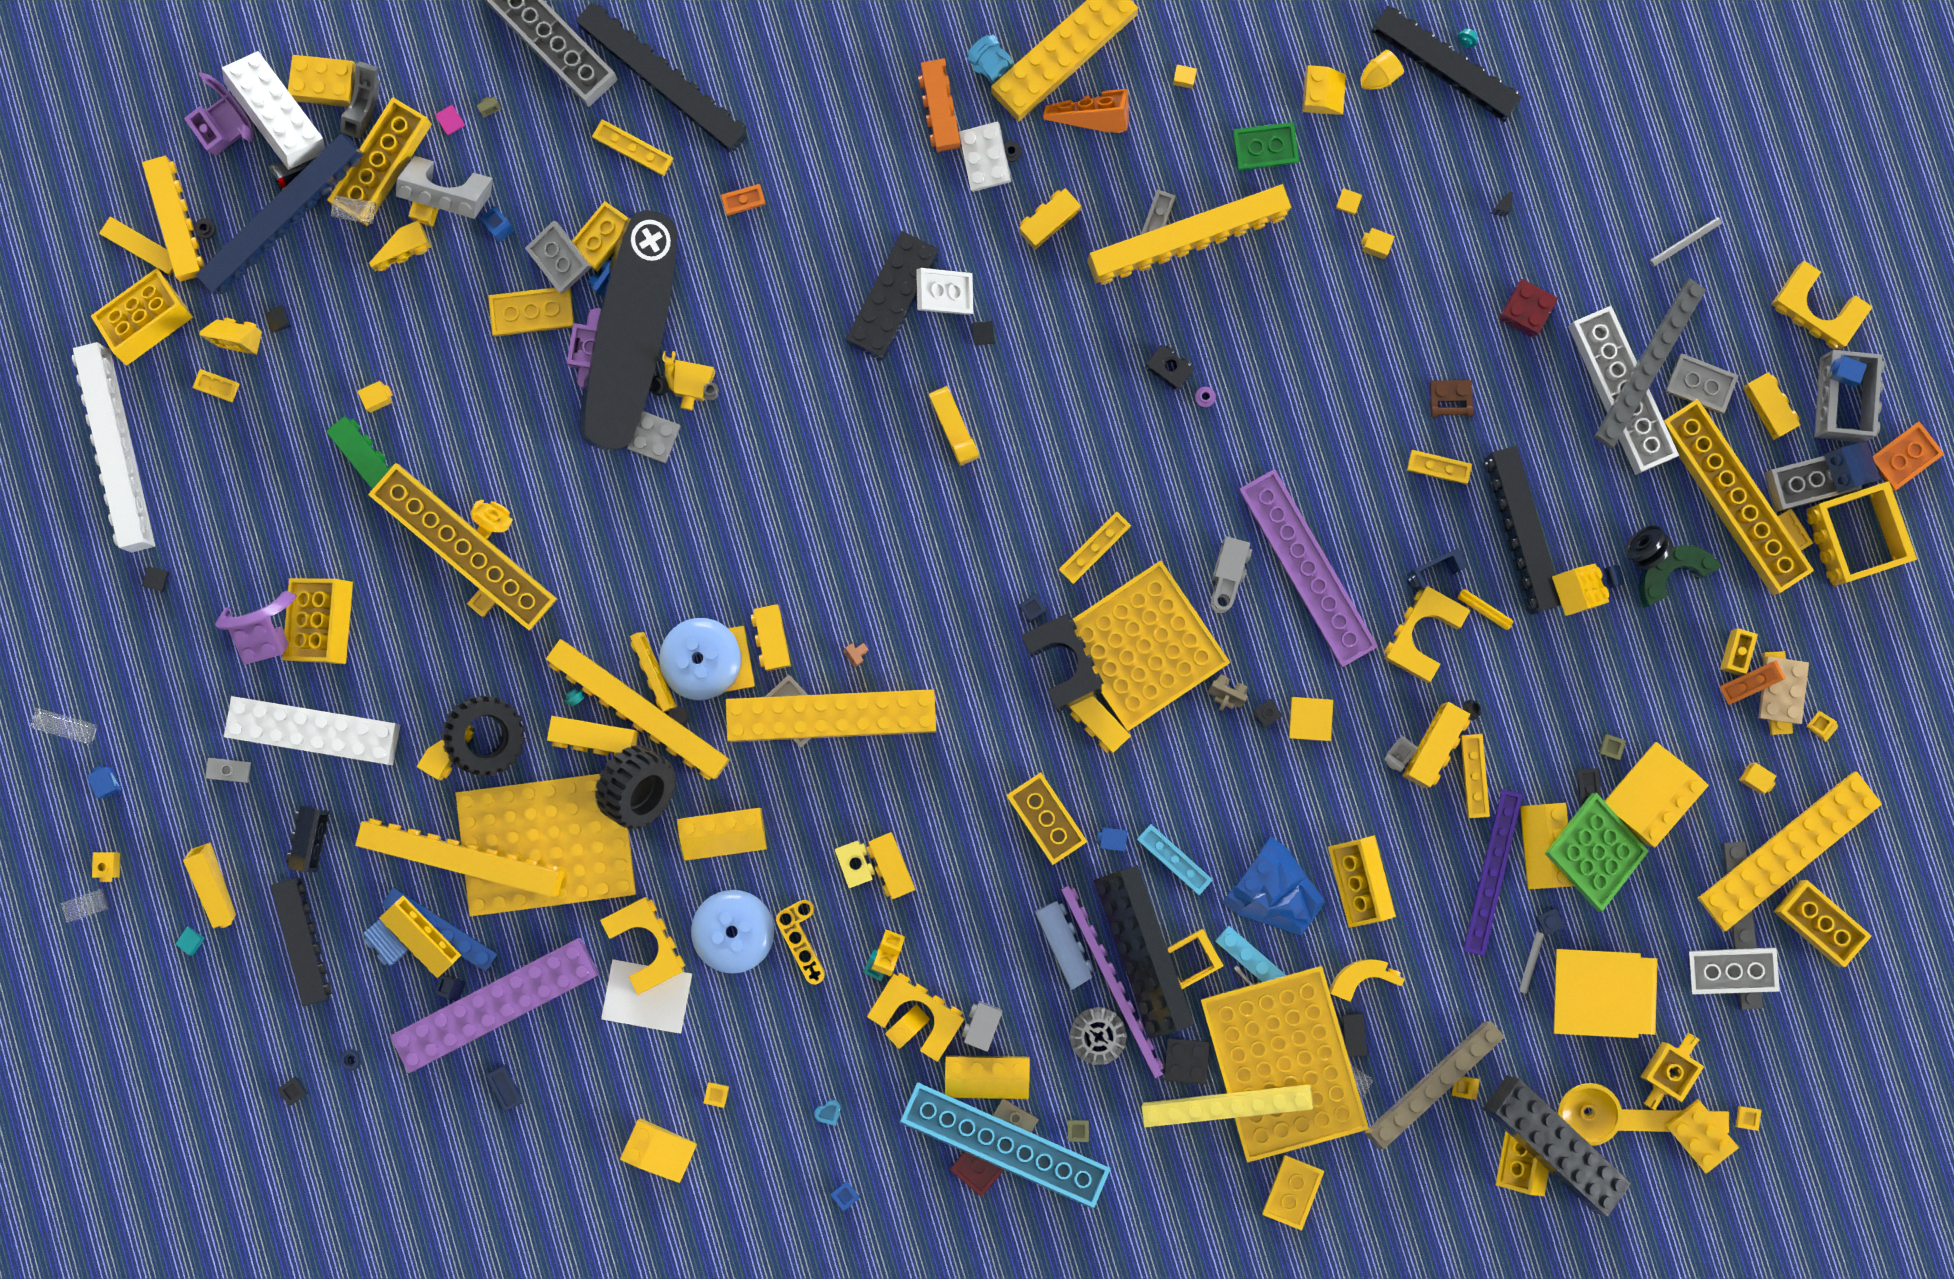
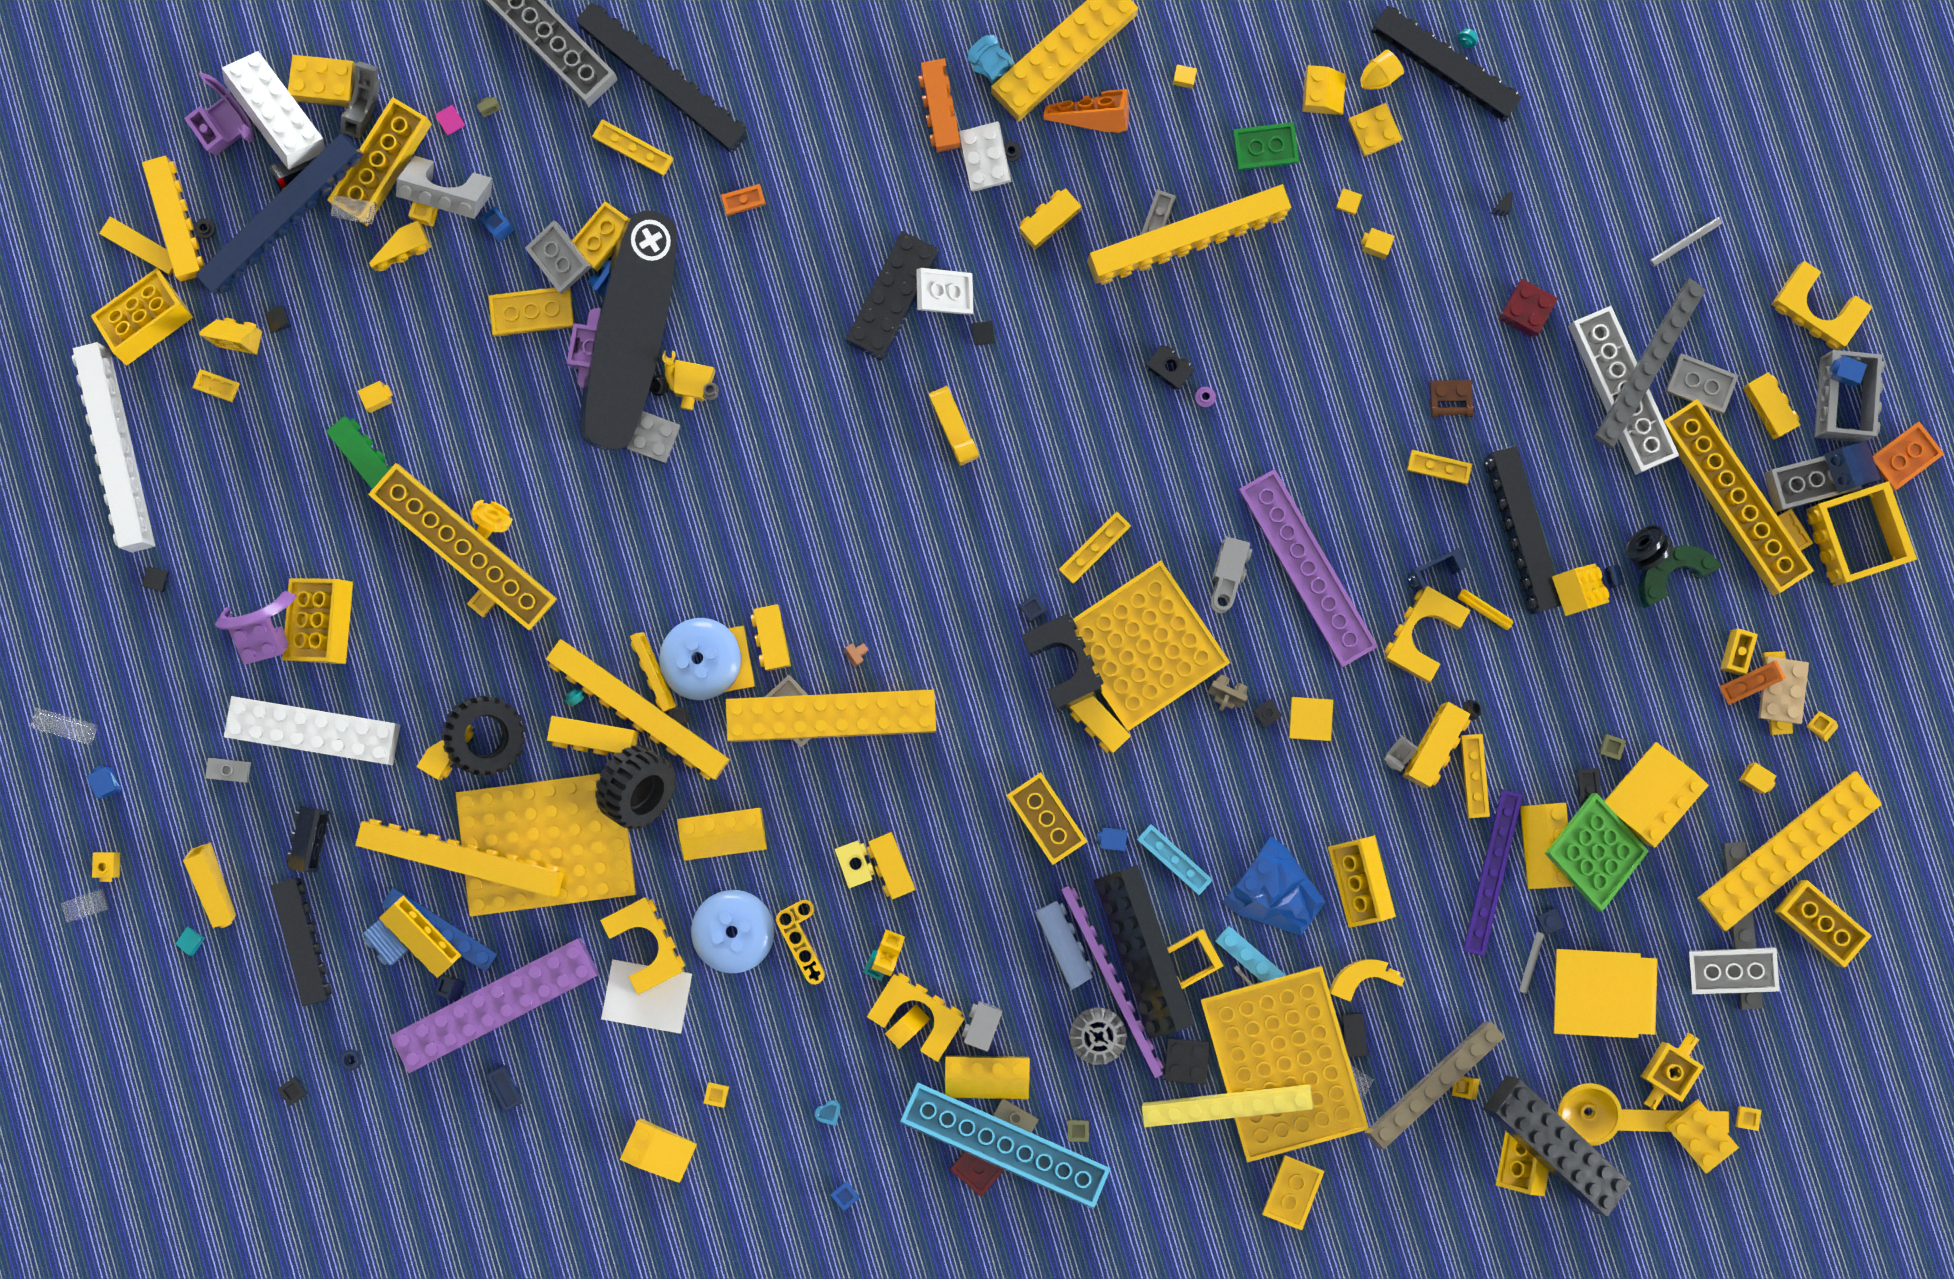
(1375, 129): none -> yellow plate

